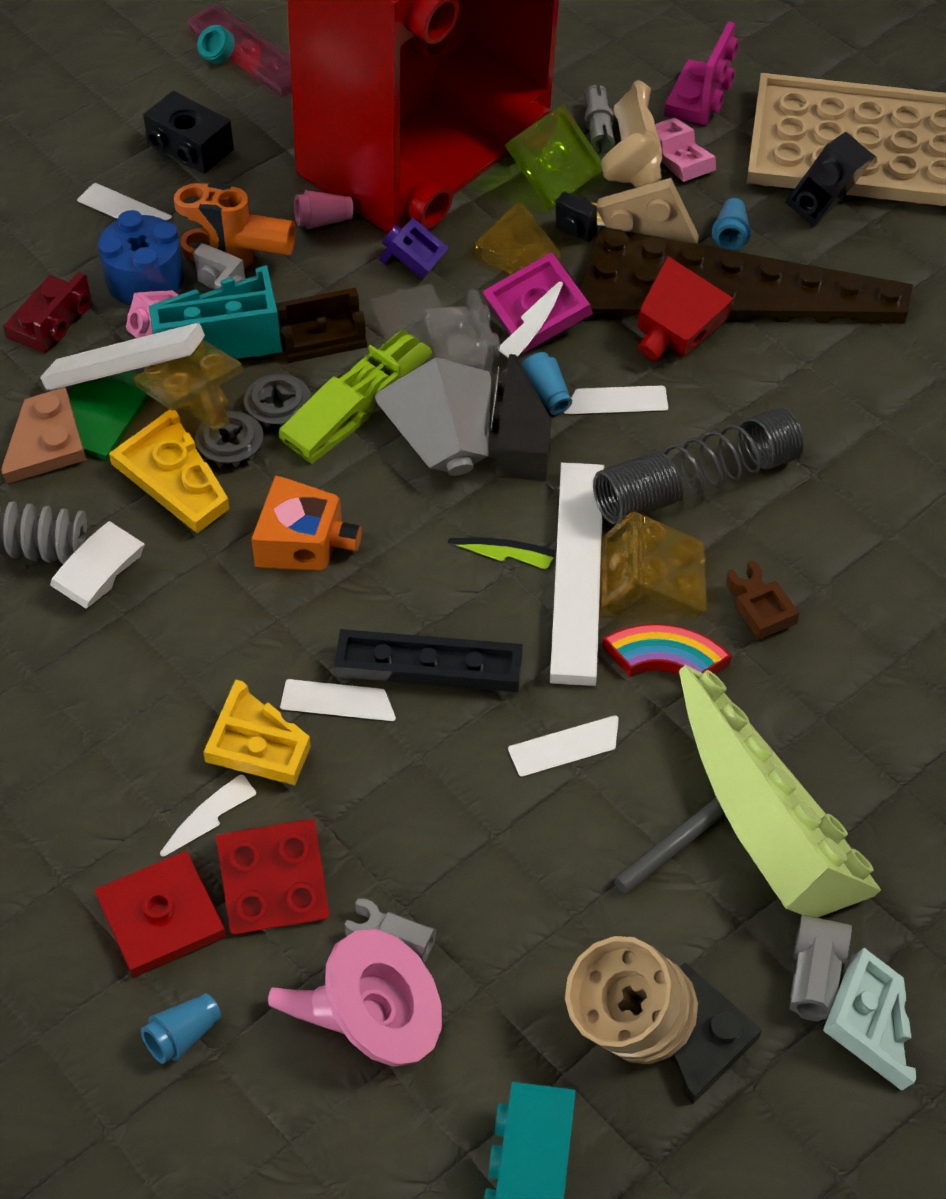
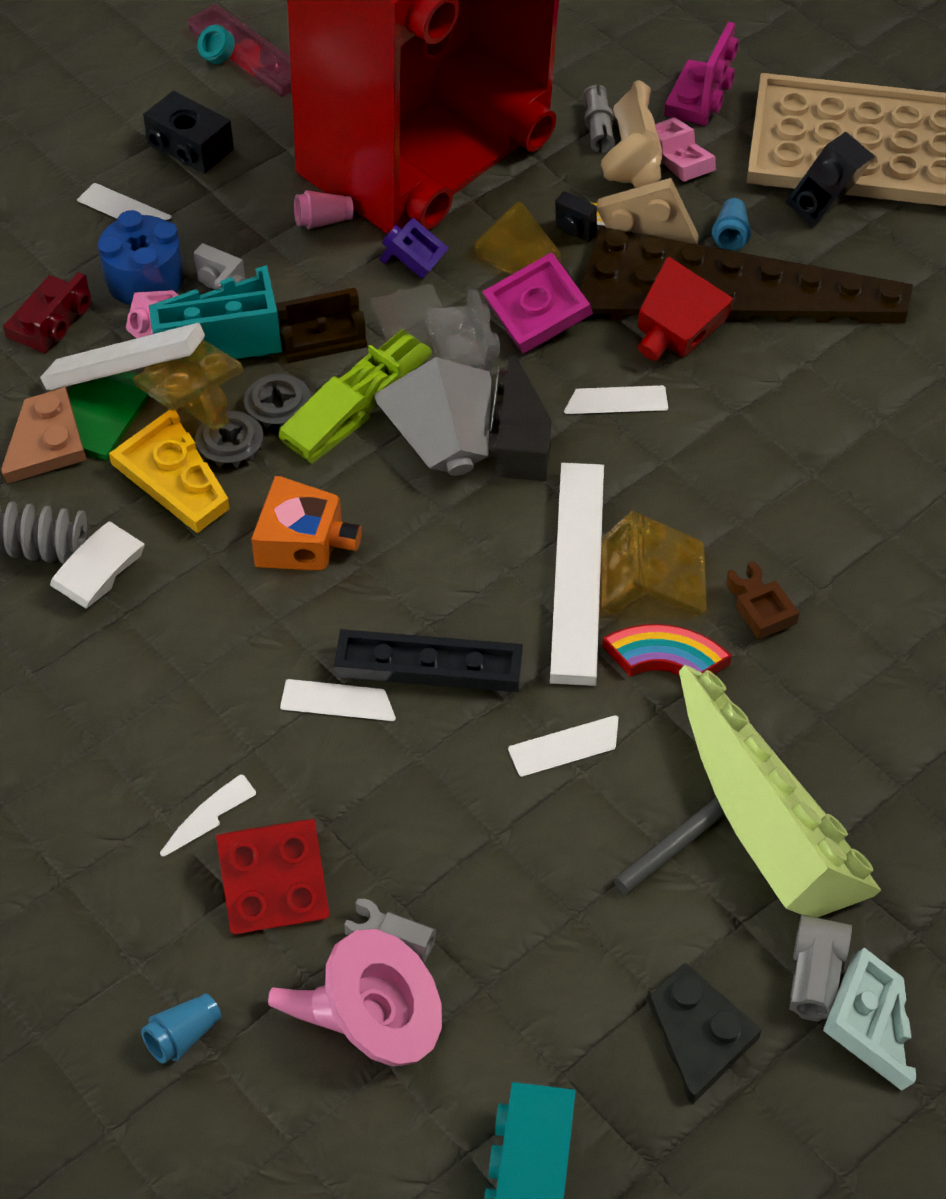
(160, 913): red plate -> none
(229, 224): orange connector -> none
(256, 739): yellow wing -> none
(502, 548): sticker -> none
(533, 321): white sticker -> none
(548, 382): dark azure cone -> none
(555, 155): clear neon green plate -> none
(606, 992): tan wheel -> none
(655, 482): dark grey piece -> none

